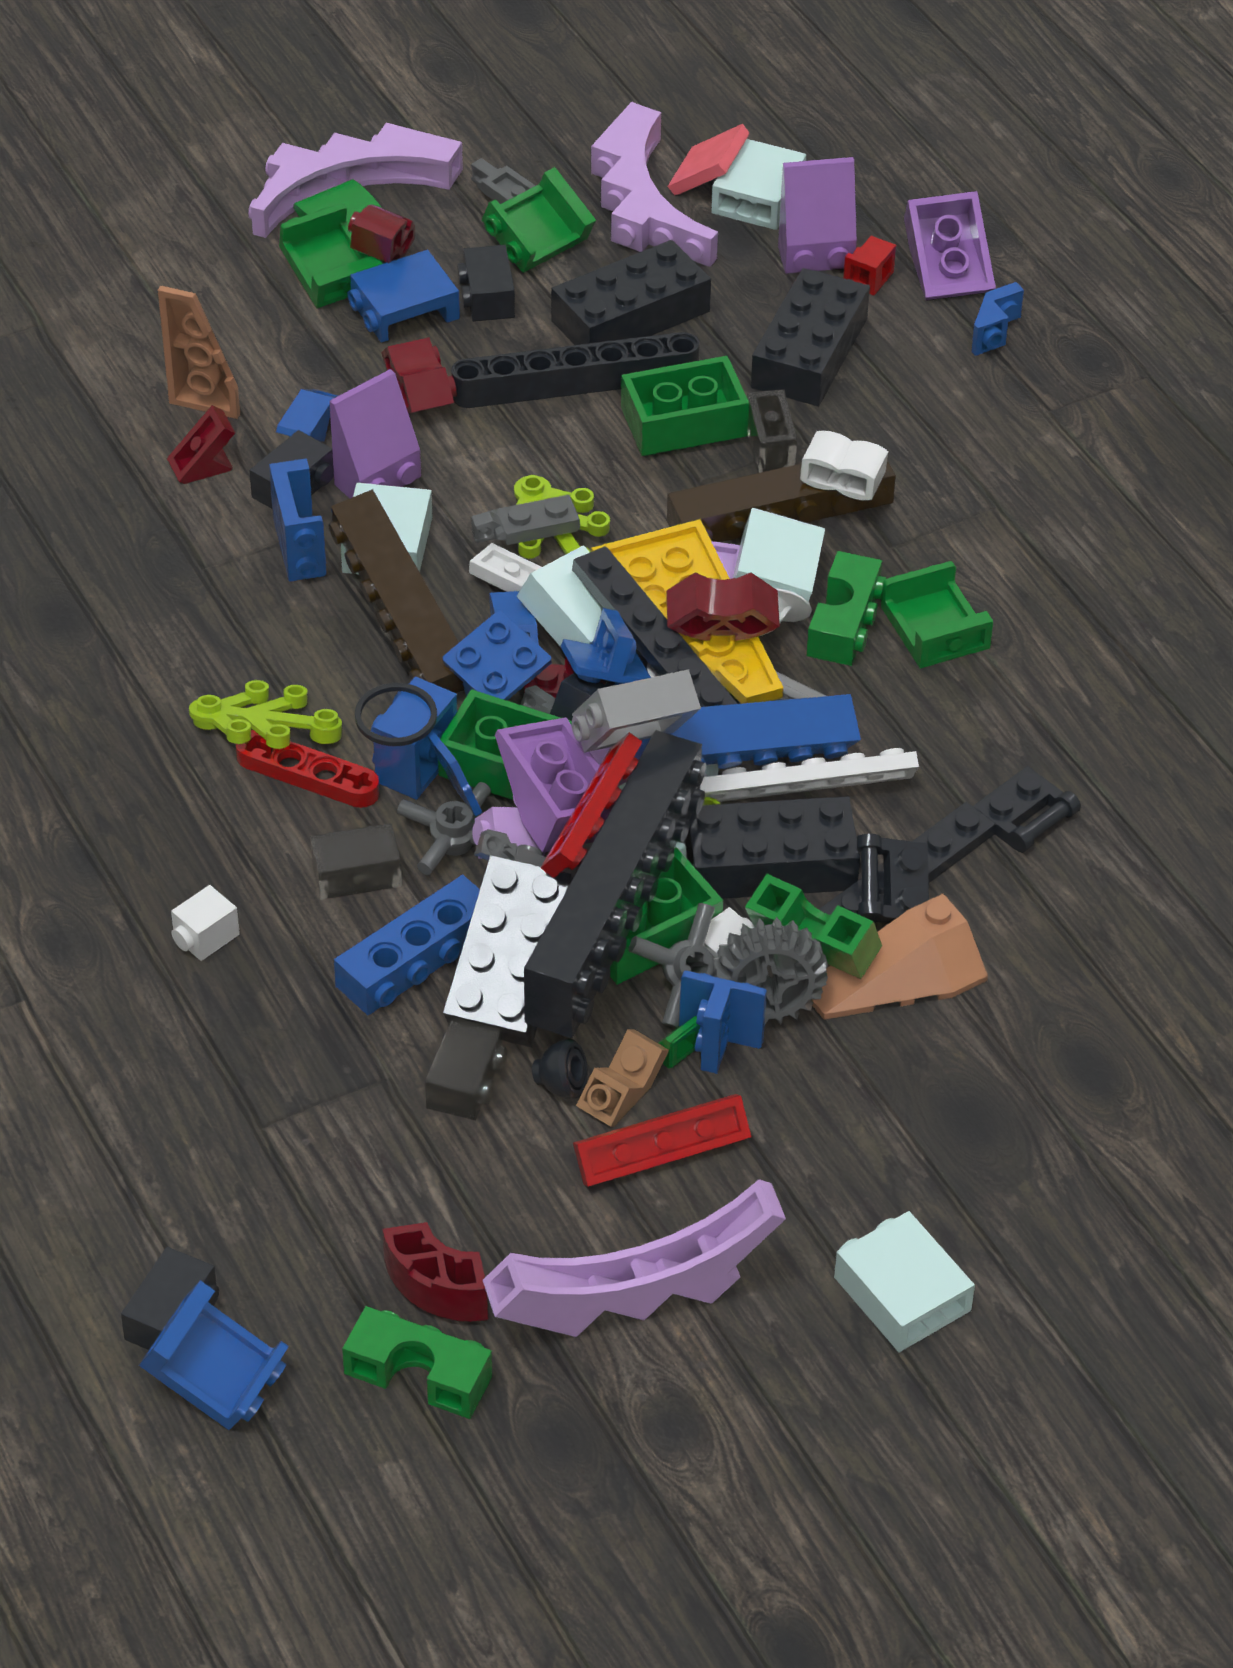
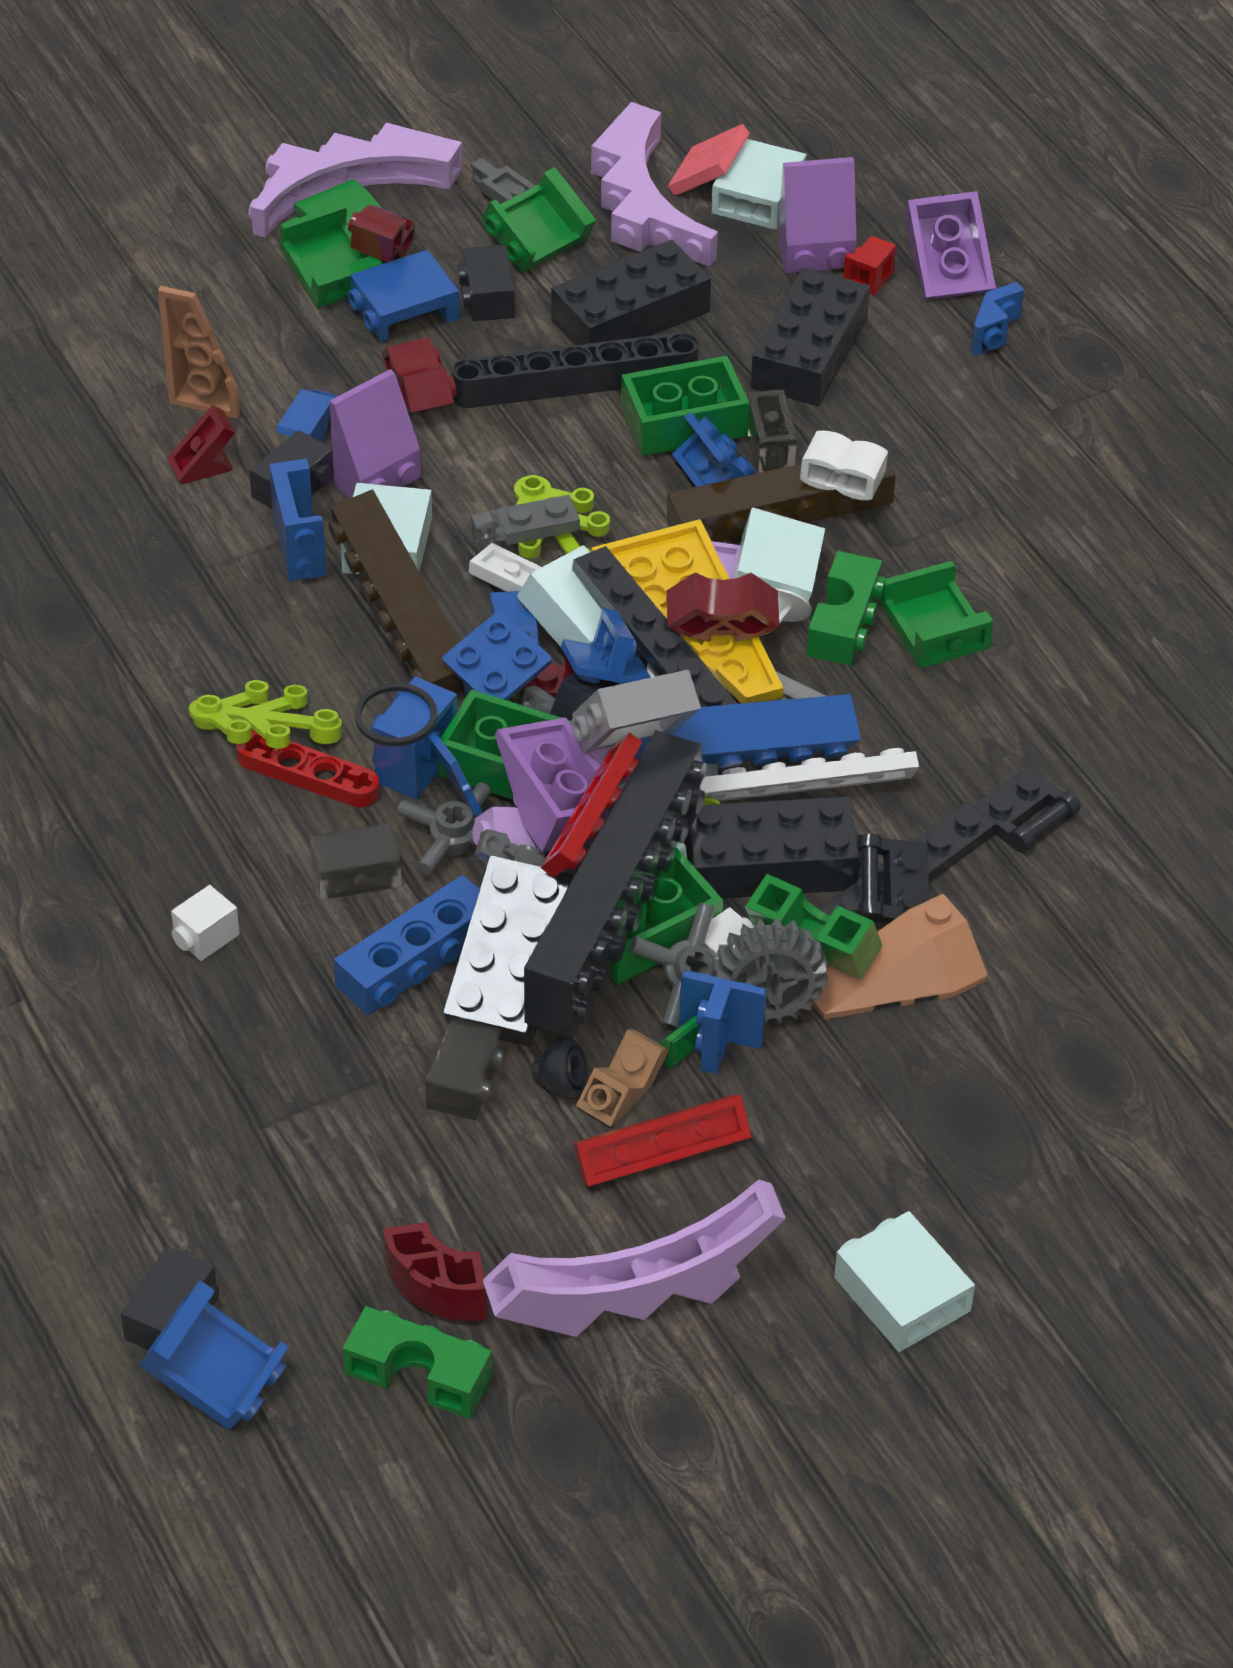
(710, 457): none -> blue bracket

